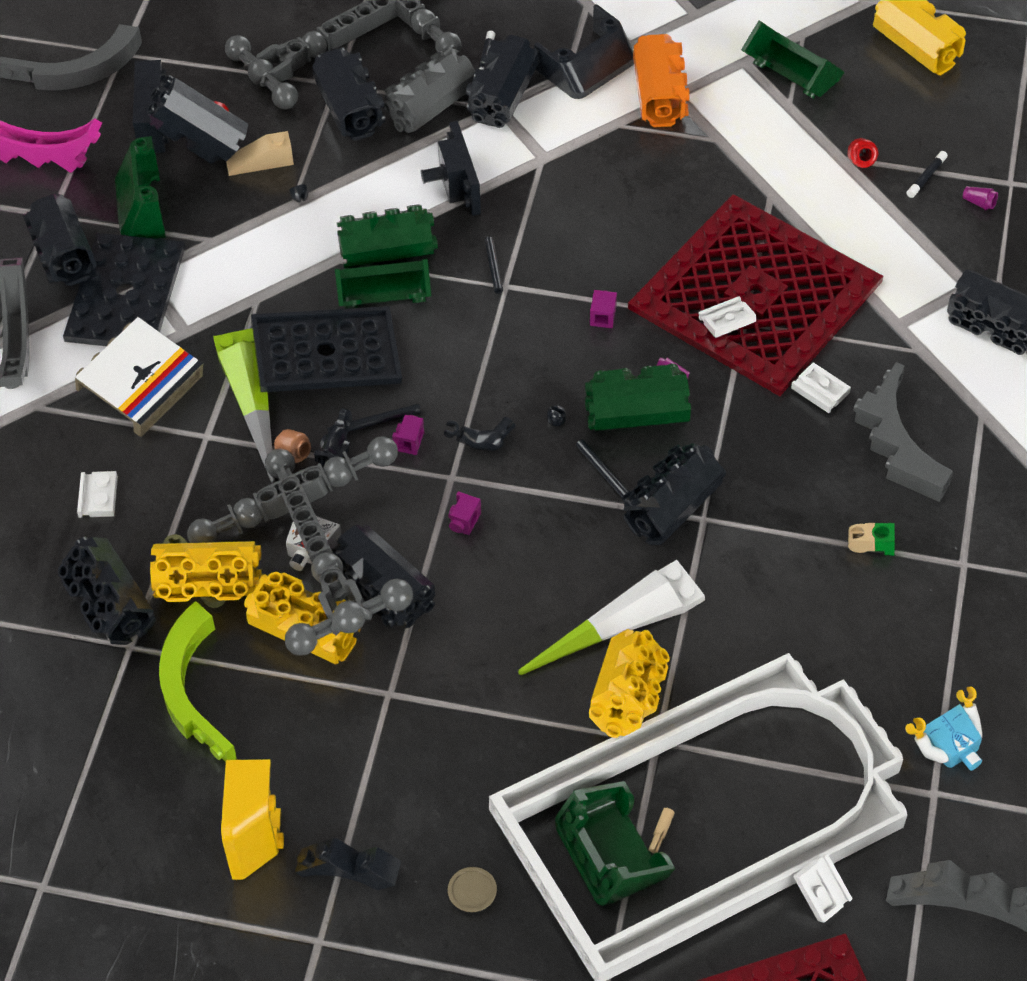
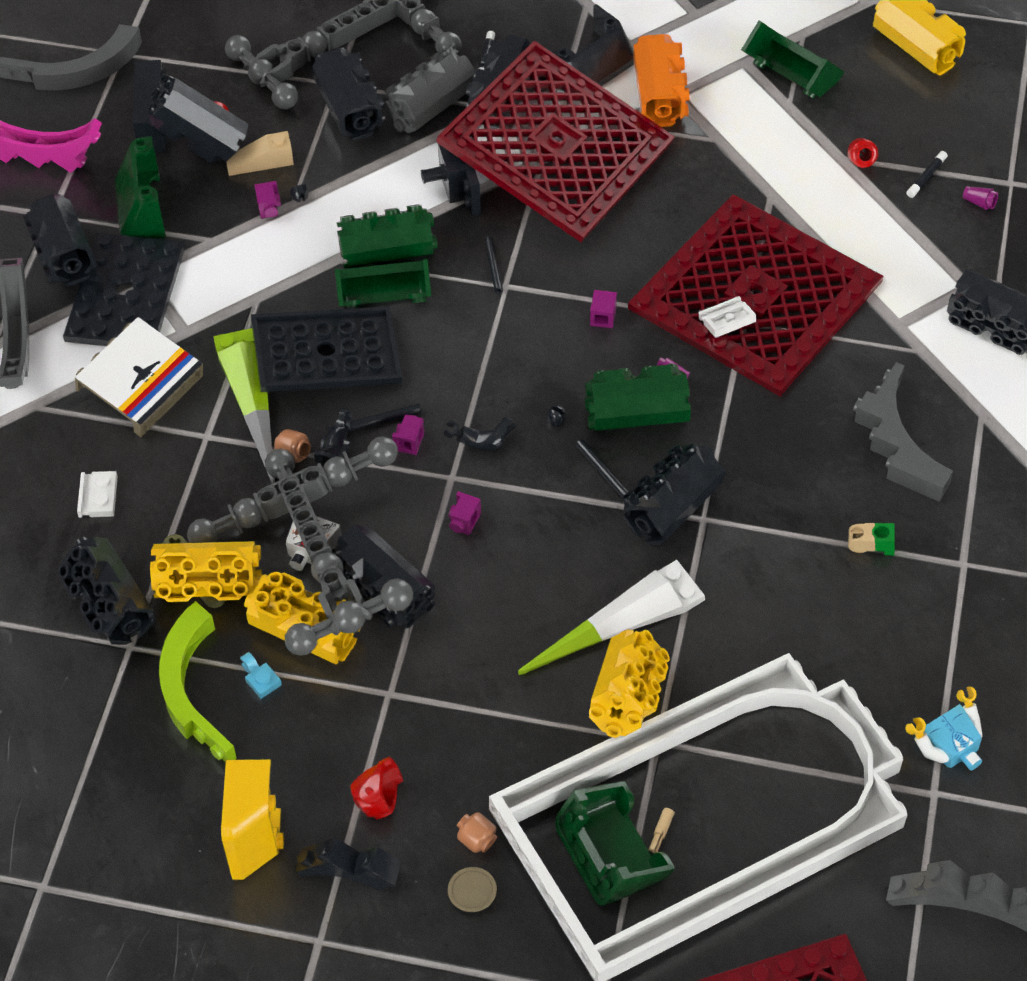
(261, 678): none -> medium azure plate
(267, 199): none -> magenta brick
(377, 789): none -> red helmet
(476, 832): none -> nougat head
(536, 62): none -> dark red plate
(821, 387): white plate -> none
(822, 887): white plate -> none

